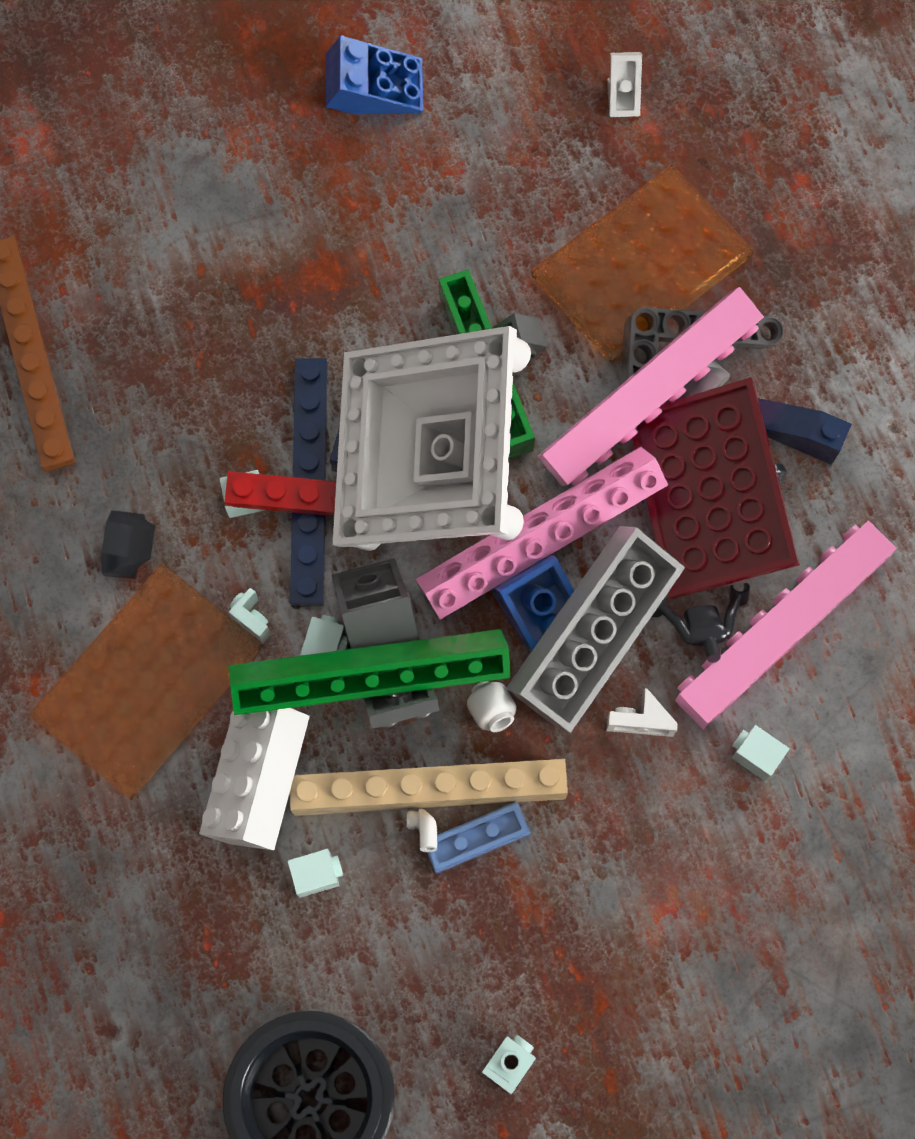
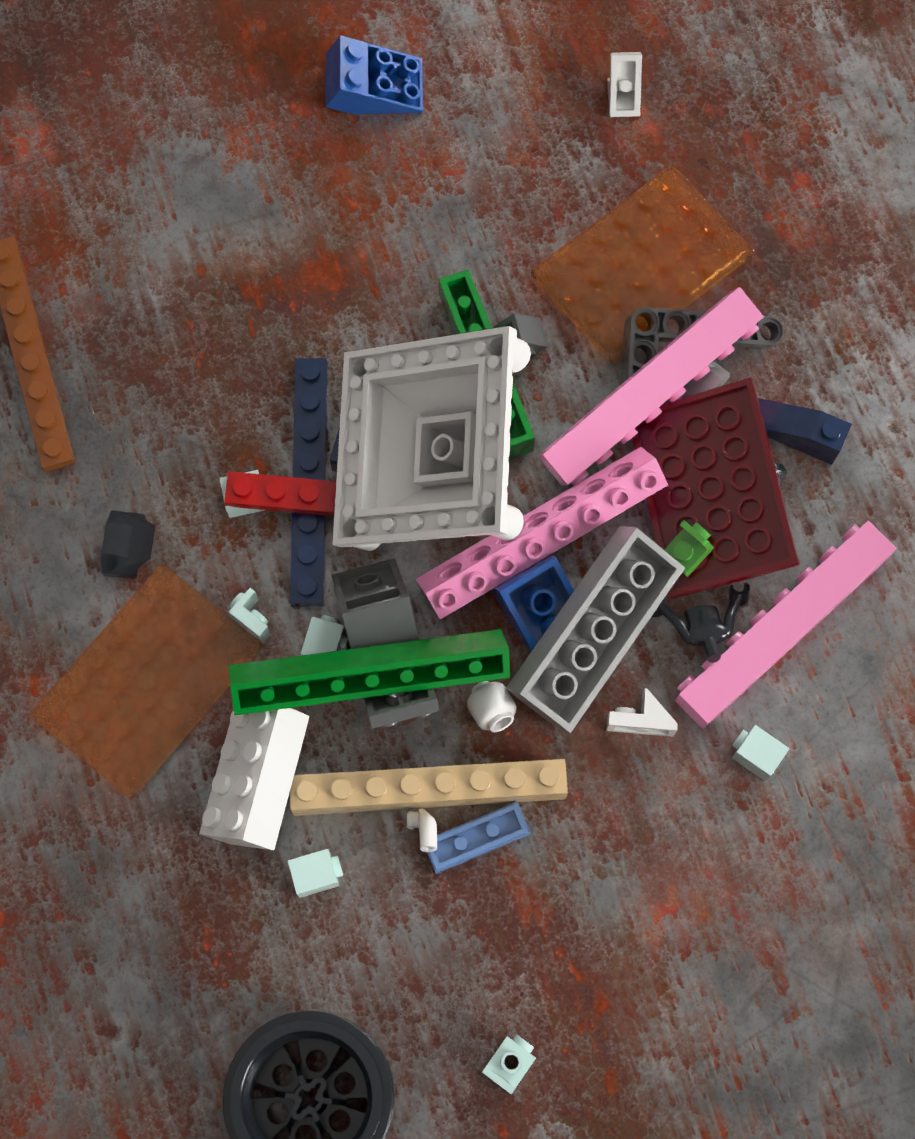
(690, 546): none -> bright green bracket

